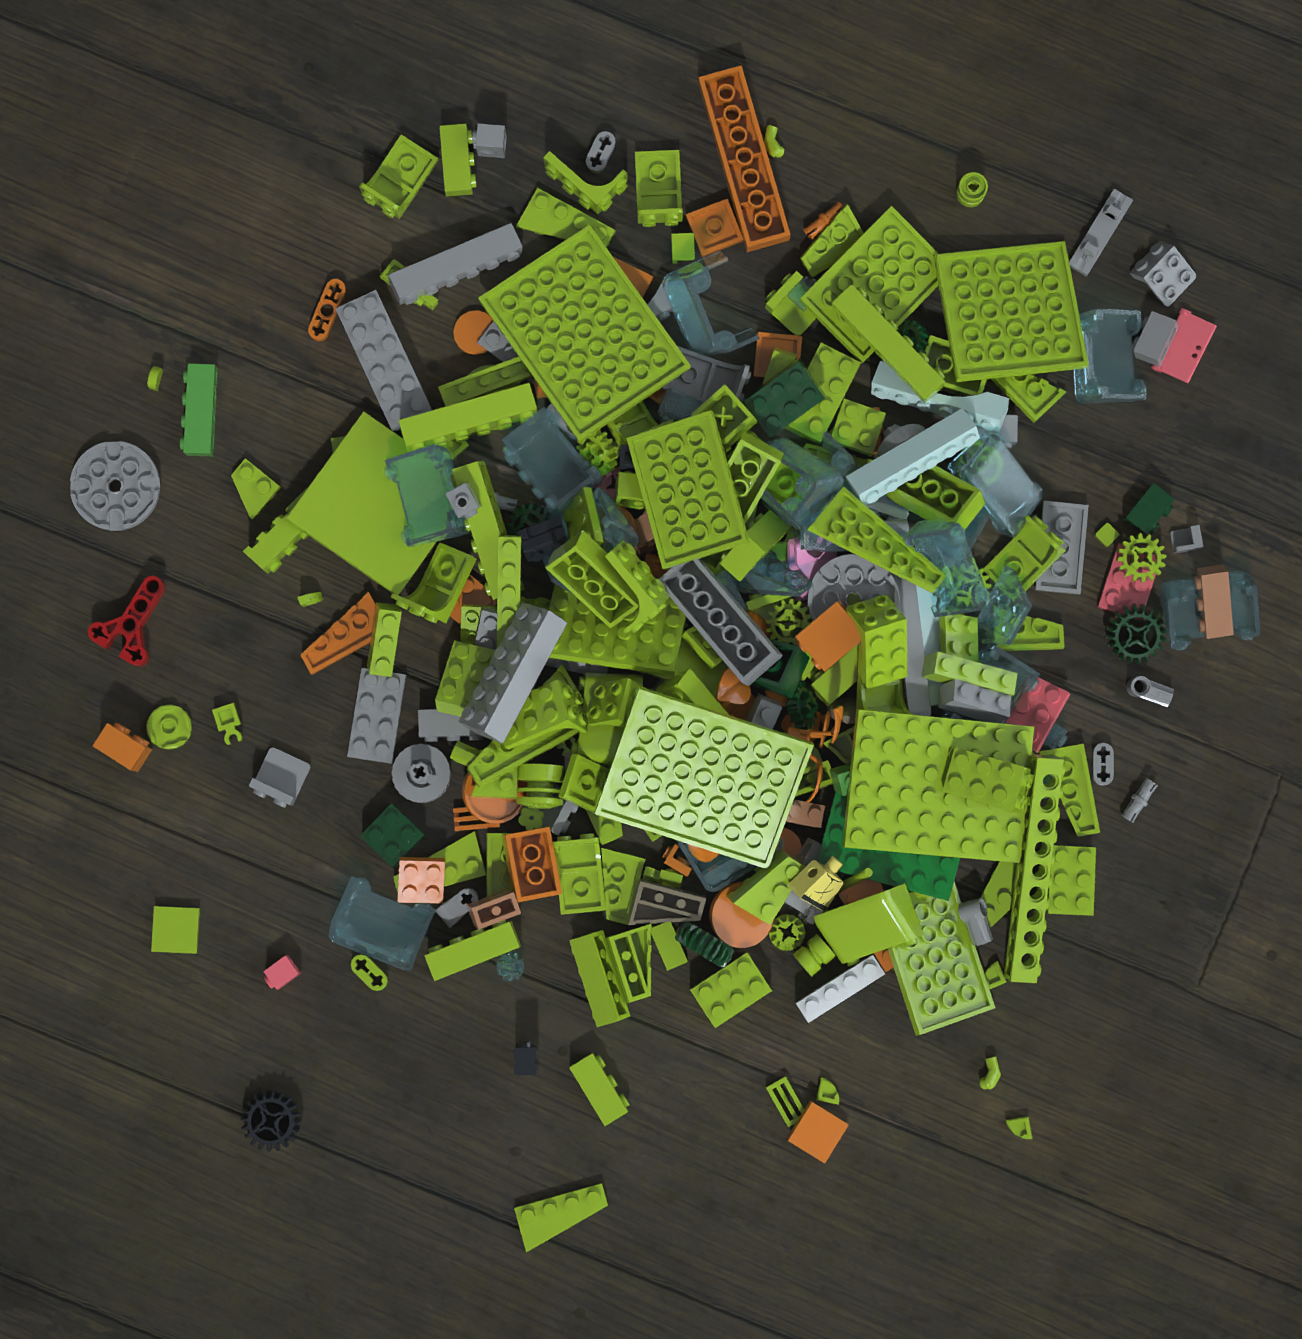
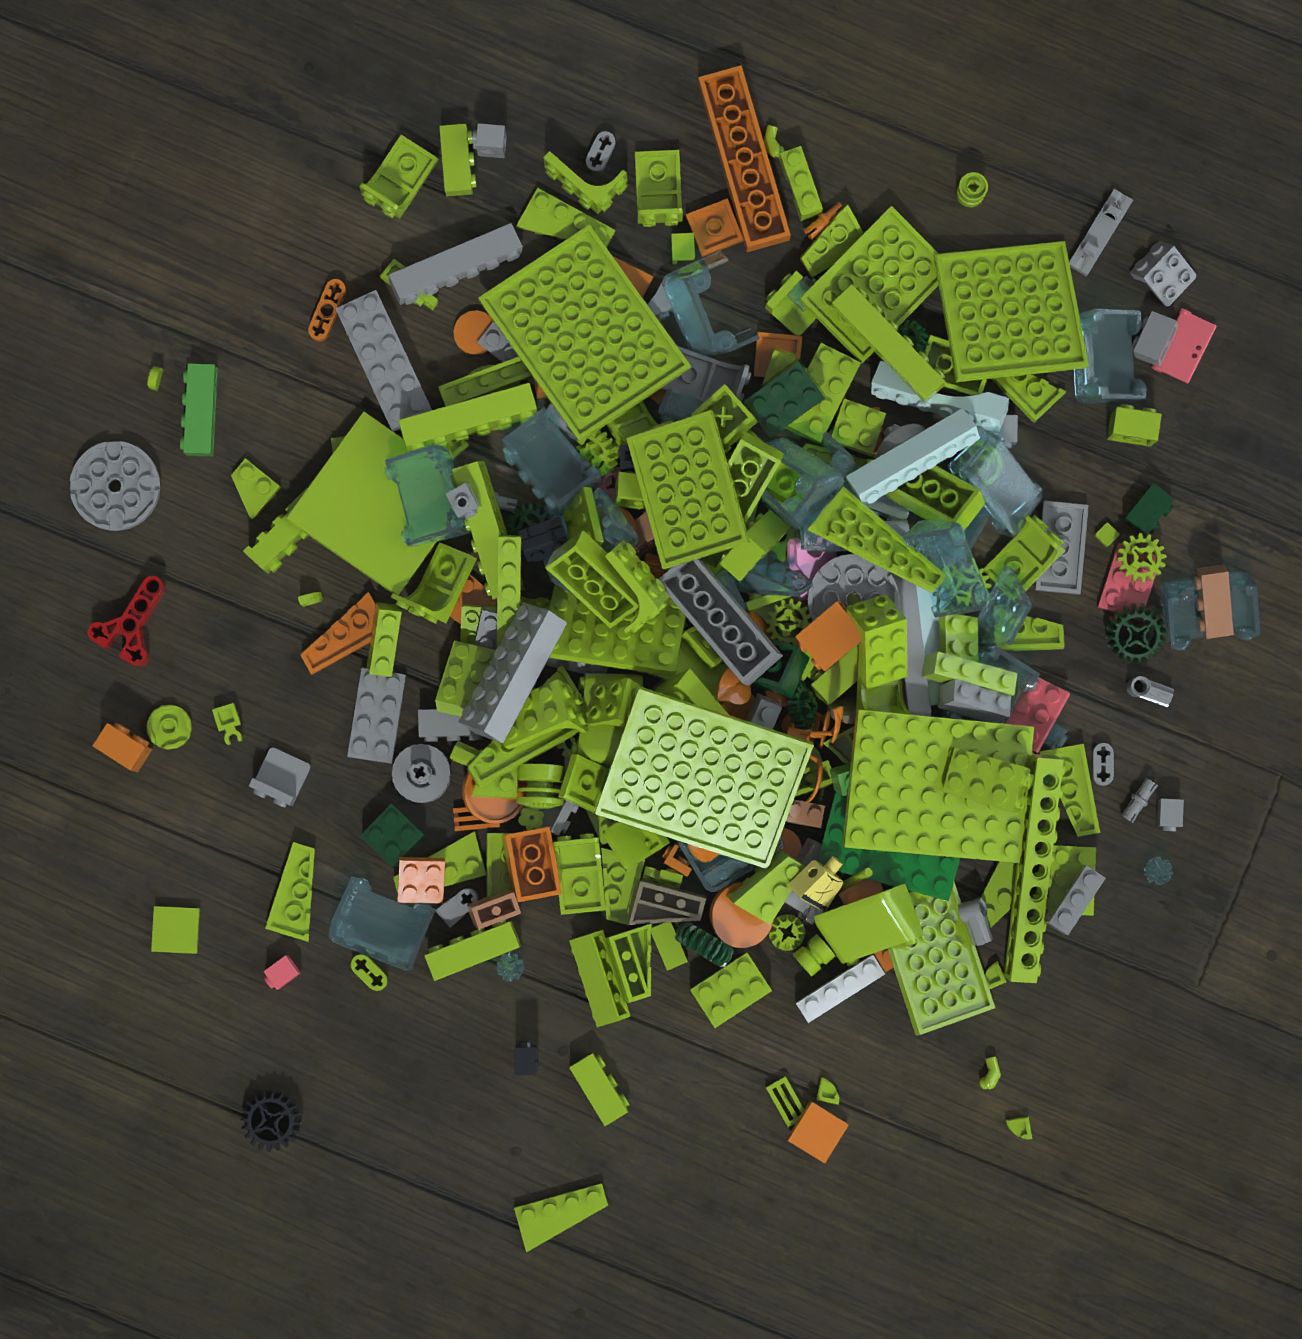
(293, 897): none -> lime wing
(632, 843): none -> lime bracket
(801, 183): none -> lime arch
(1075, 900): none -> light grey brick
(1134, 425): none -> lime brick
(1158, 870): none -> clear light blue gear
(1170, 813): none -> light grey brick
(1186, 539): light grey panel -> none

